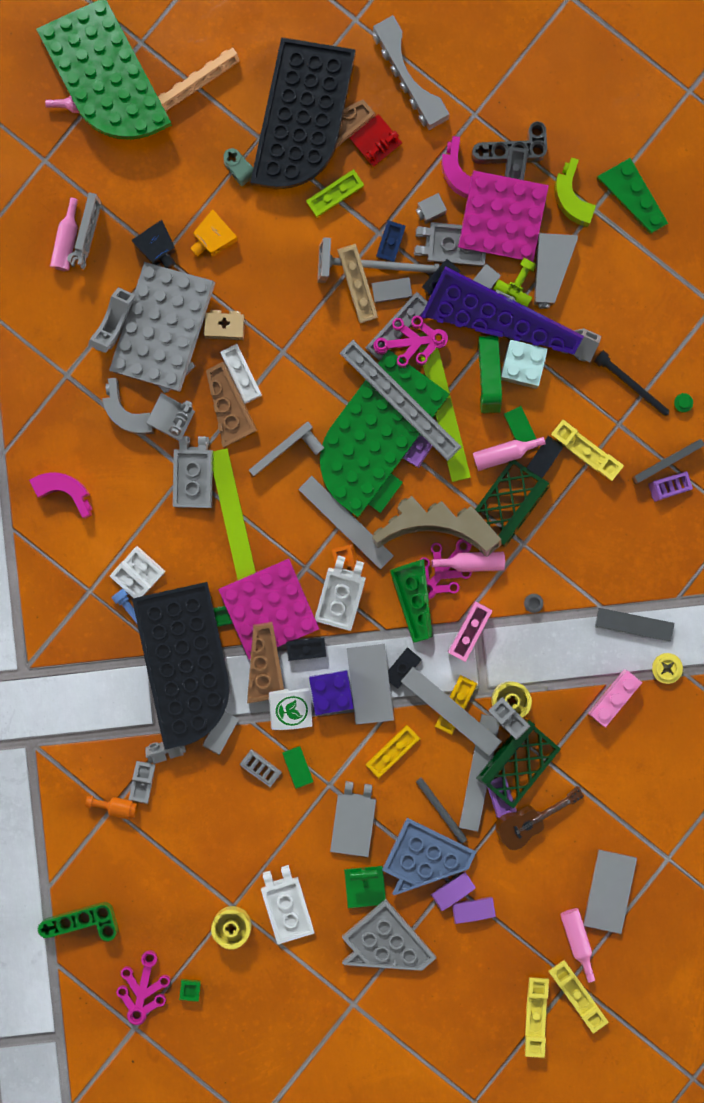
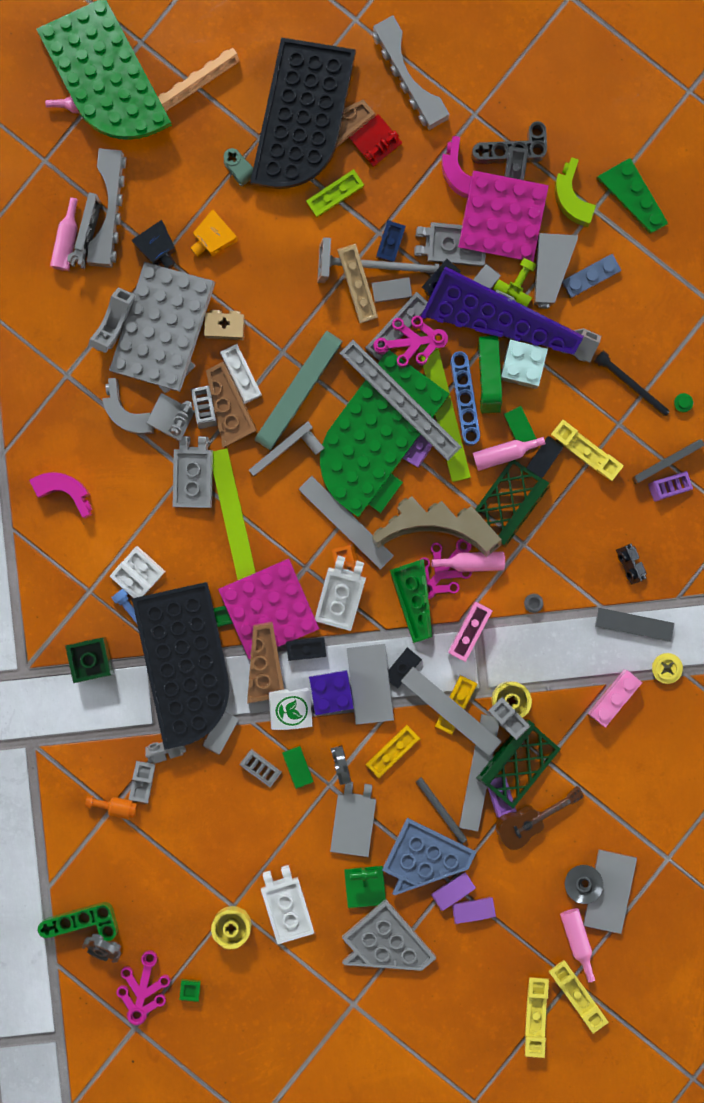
(89, 660): none -> dark green brick
(101, 247): none -> light grey arch
(102, 949): none -> dark grey plate
(204, 419): none -> light grey slope
(298, 390): none -> sand green beam
(341, 765): none -> dark grey plate
(431, 208): light grey brick -> none
(468, 390): none -> medium blue beam
(574, 885): none -> dark grey dish
(591, 276): none -> sand blue plate
(627, 556): none -> black hinge

